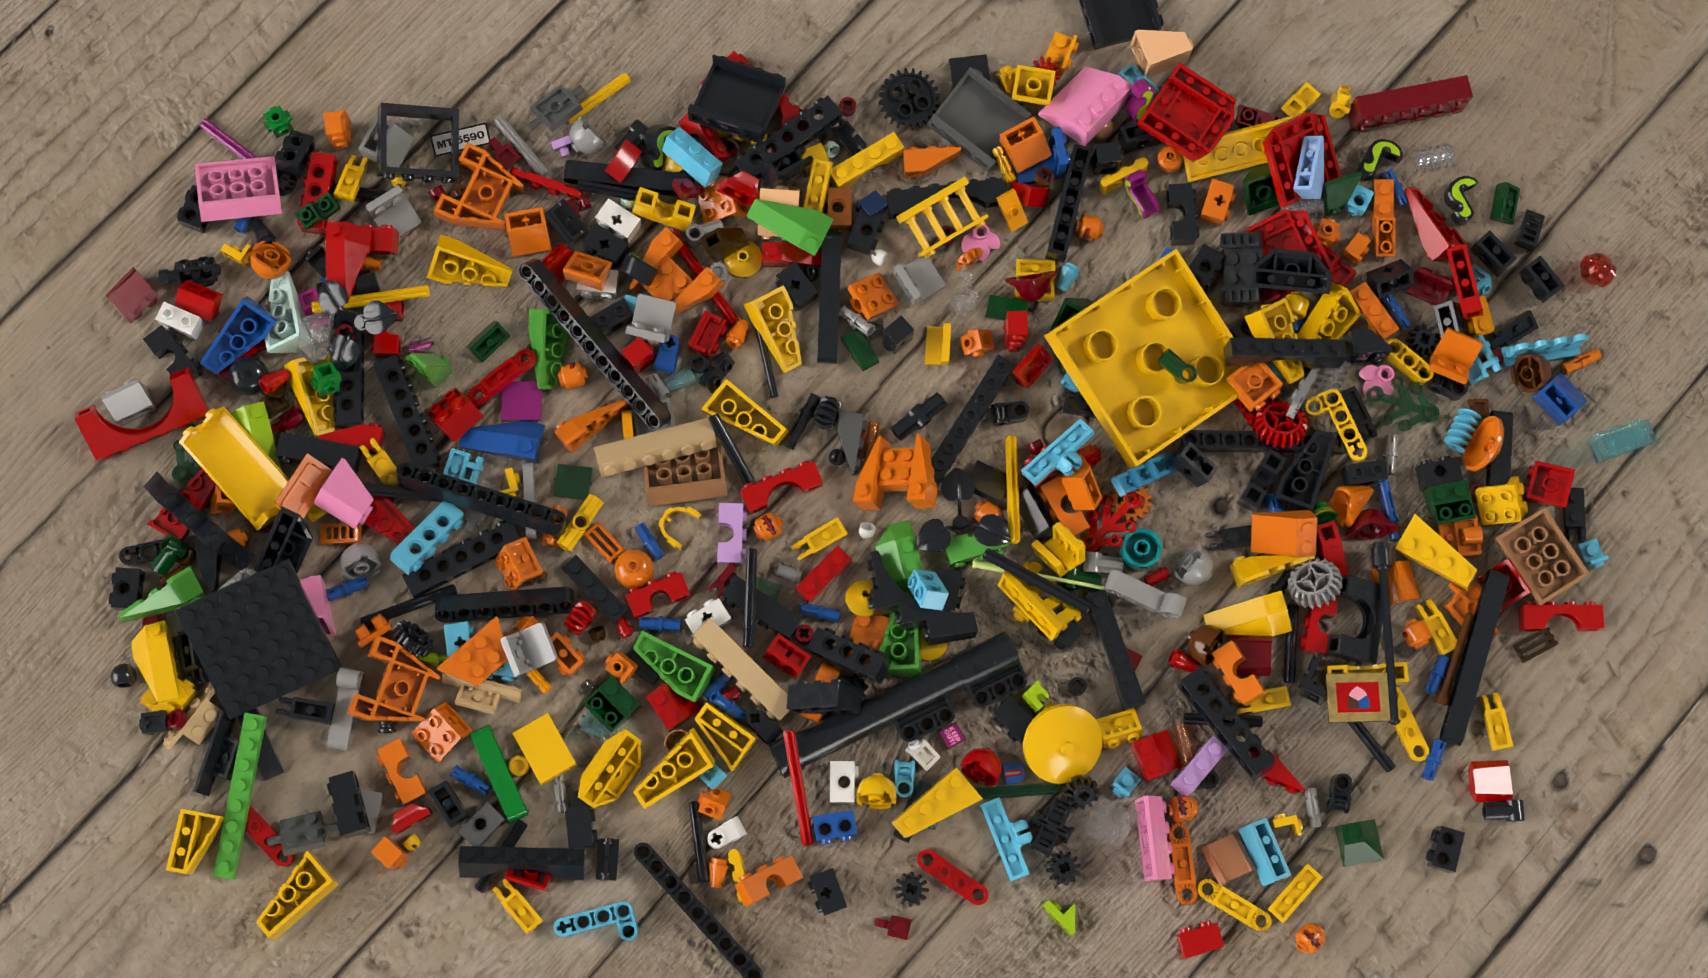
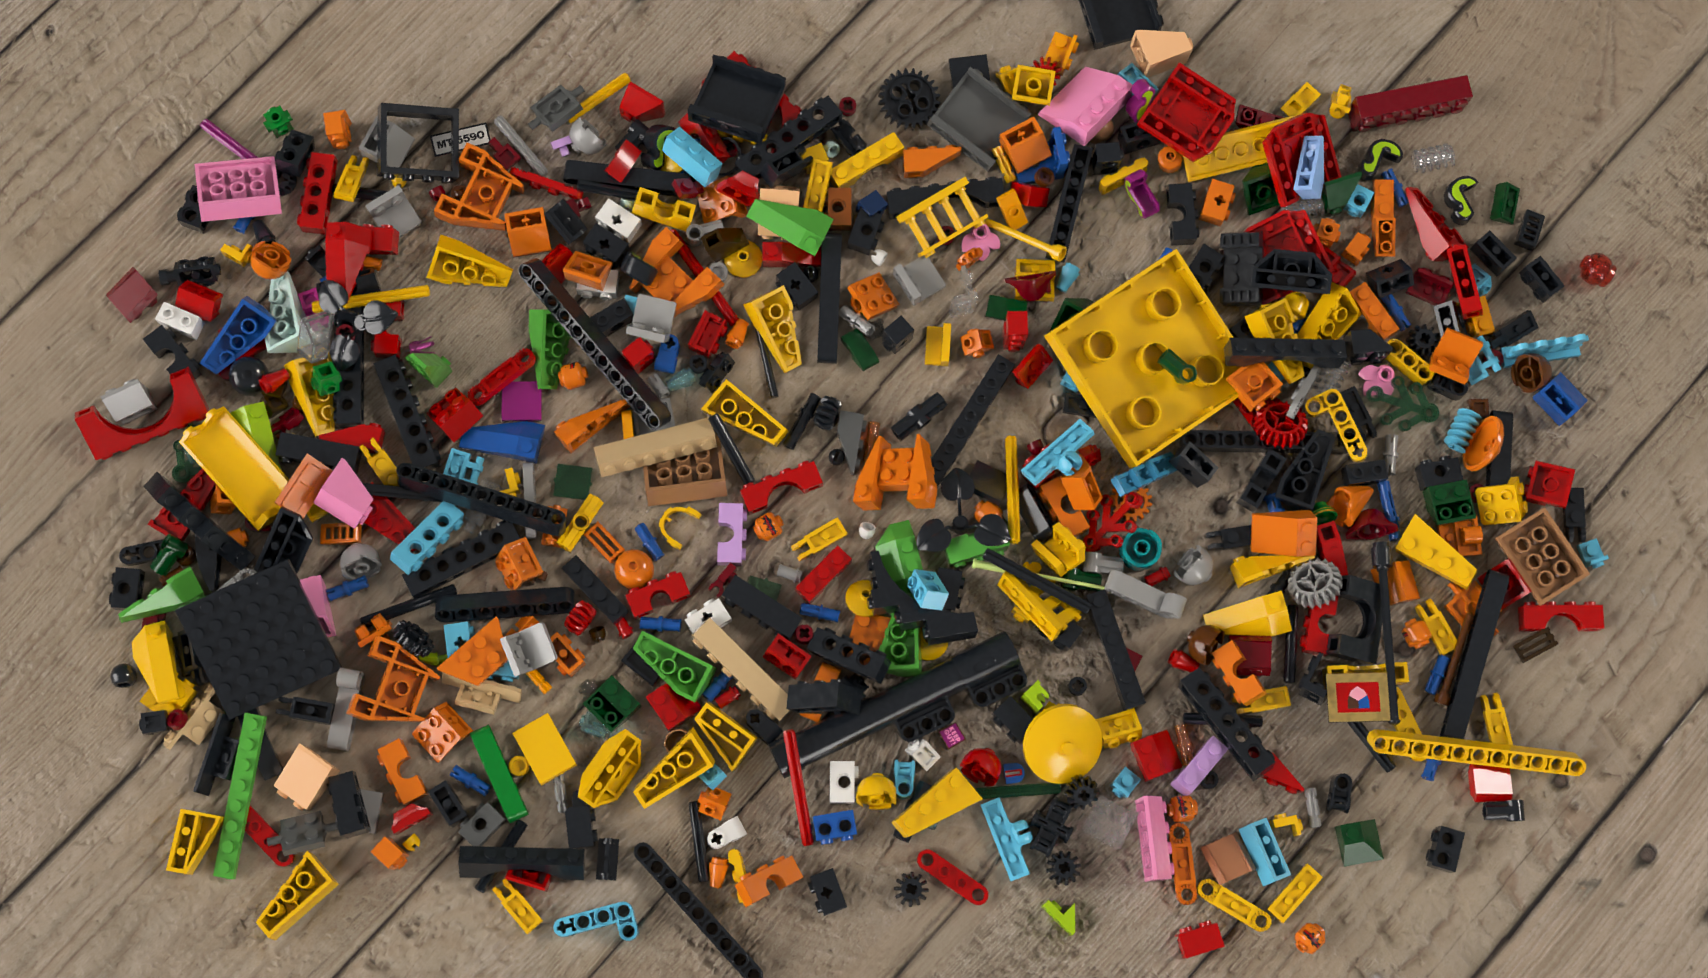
(305, 778): none -> light nougat slope
(318, 211): dark green slope -> none
(387, 727): black bush -> none
(488, 341): dark green slope -> none
(627, 669): orange brick -> none
(640, 105): none -> red slope
(727, 706): blue pin -> none
(750, 598): black axle -> none
(897, 926): dark red plate -> none
(1008, 413): black piece -> none
(1057, 251): none -> yellow piece
(1089, 228): orange head -> none
(1484, 757): none -> yellow beam
(1580, 361): orange pin -> none
(1621, 440): clear light blue wedge -> none

